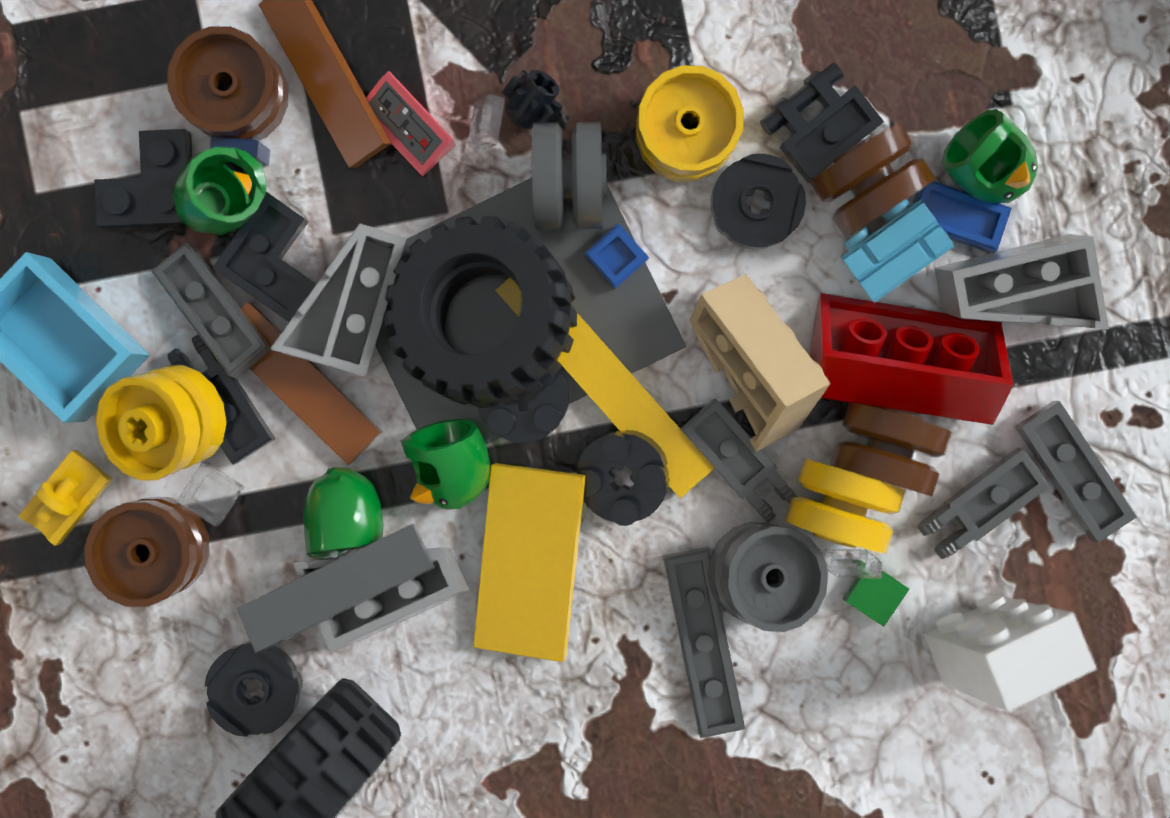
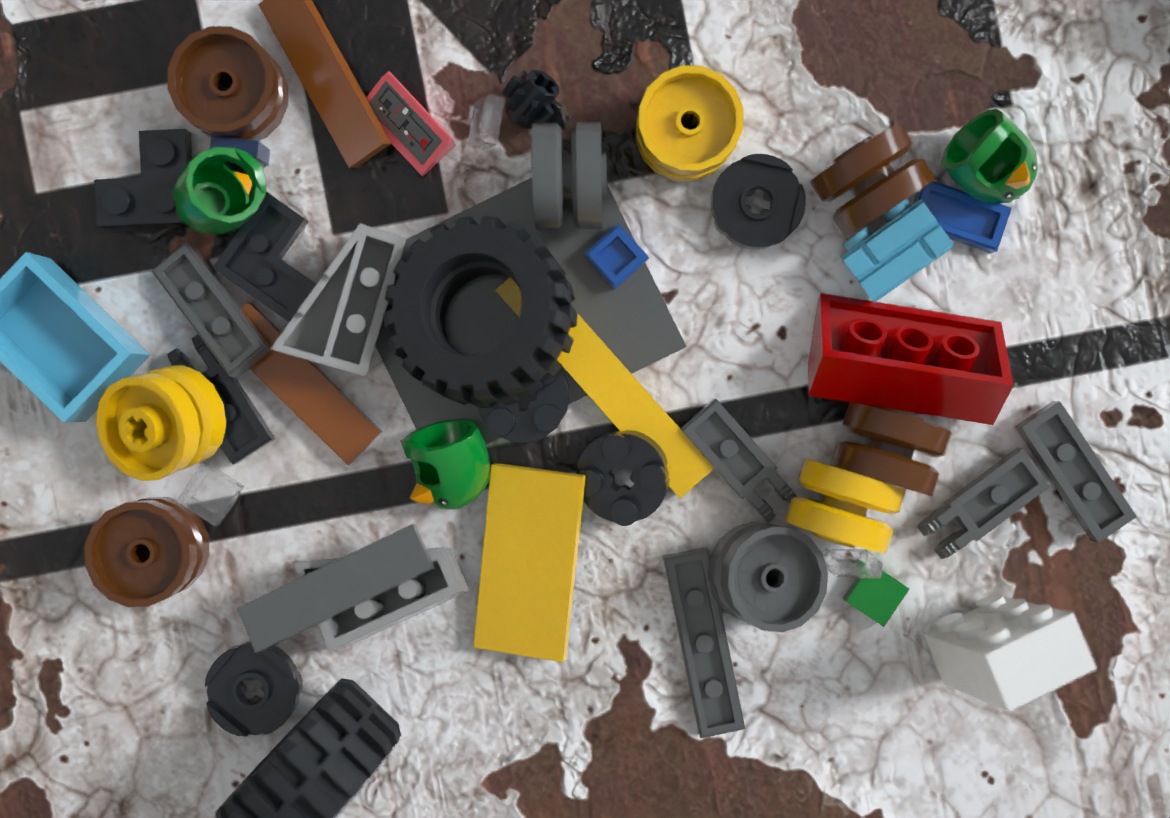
(65, 497): yellow hips -> none
(341, 514): green piece -> none
(760, 357): tan wedge -> none
(831, 132): black plate -> none
(1031, 283): light grey wedge -> none

